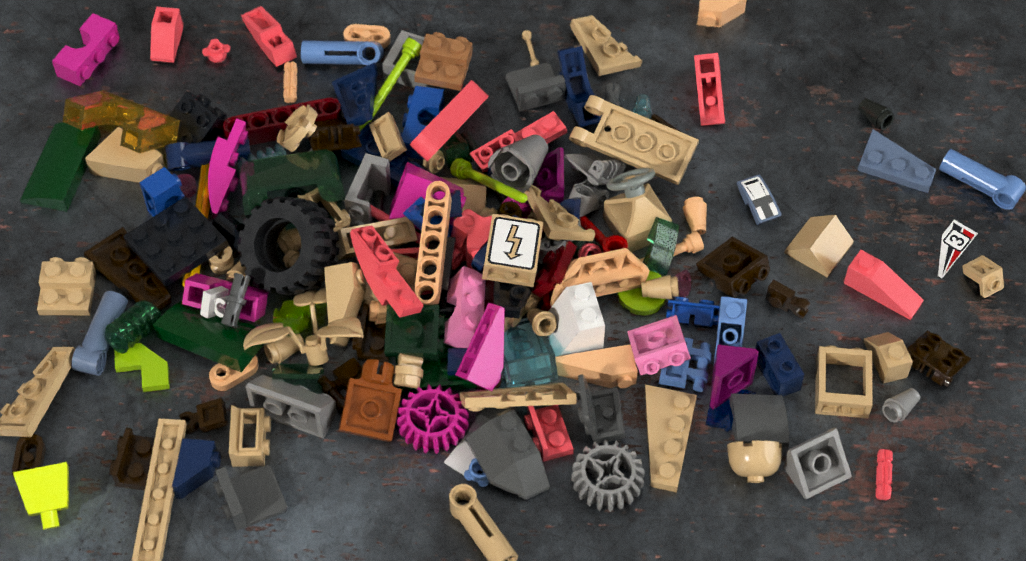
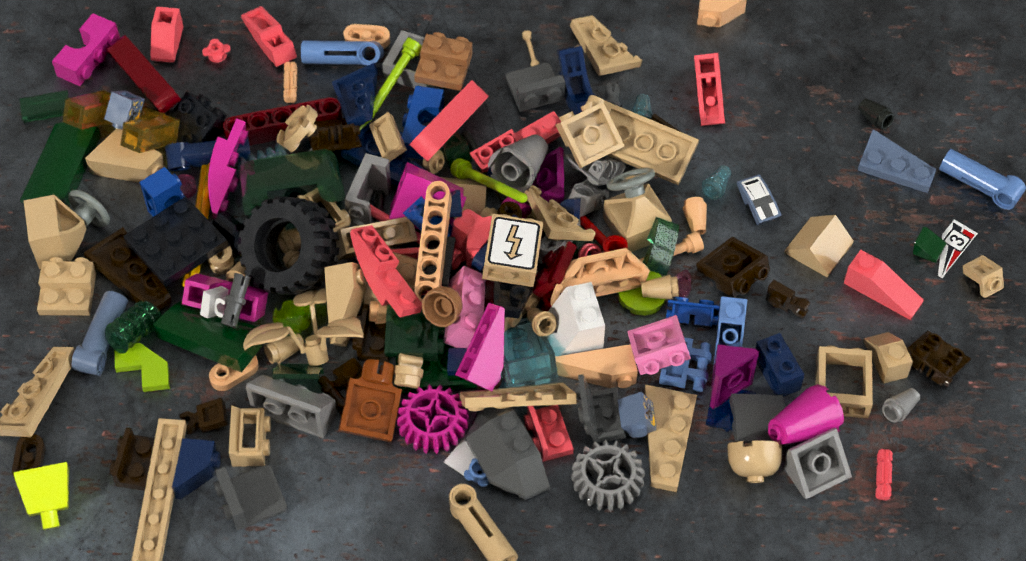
(43, 106): none -> clear green tile
(57, 229): none -> tan piece
(123, 107): none -> sand blue brick
(143, 74): none -> dark red beam
(442, 306): none -> medium nougat helmet
(589, 133): none -> tan plate
(637, 415): none -> sand blue brick
(715, 184): none -> clear light blue cone
(806, 416): none -> dark pink cone
(929, 245): none -> dark green slope

